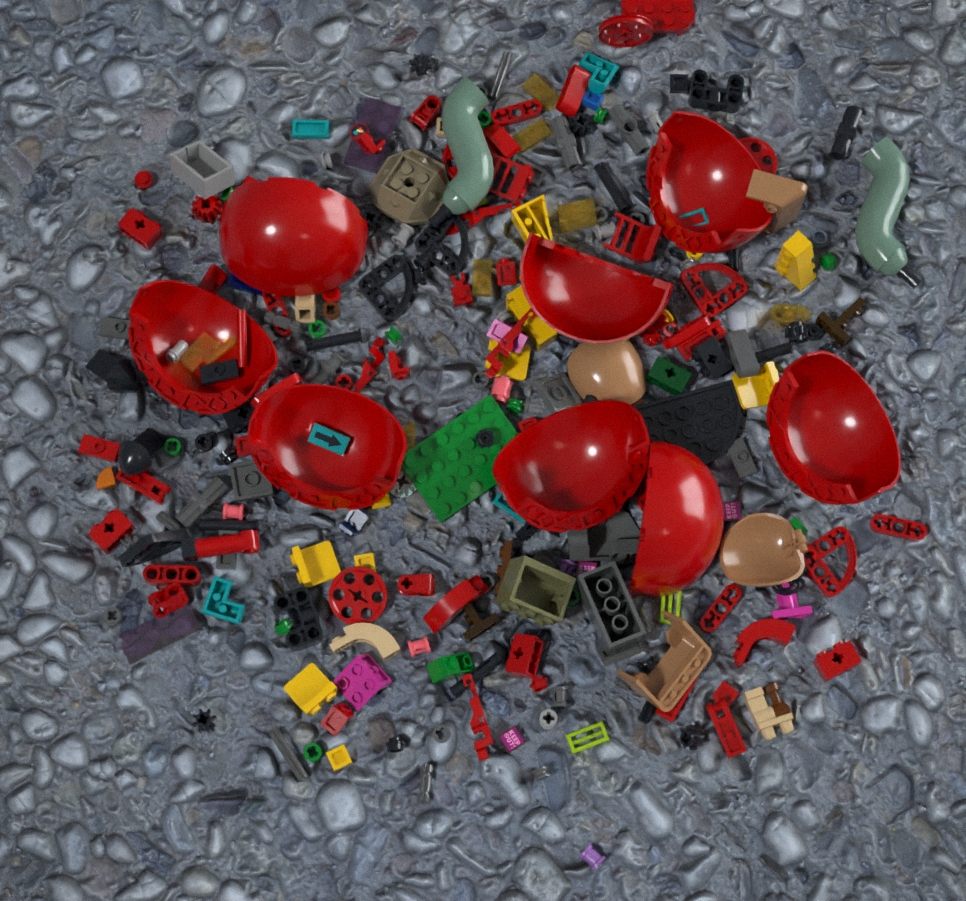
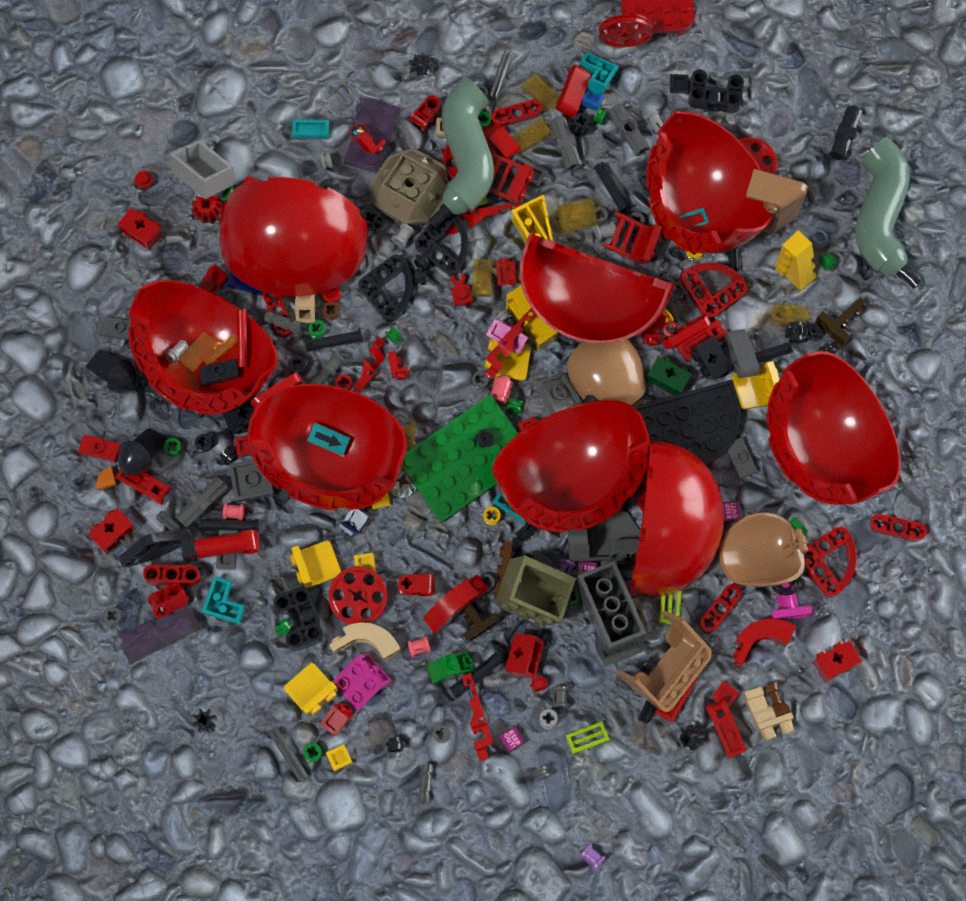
(491, 522): none -> yellow bush

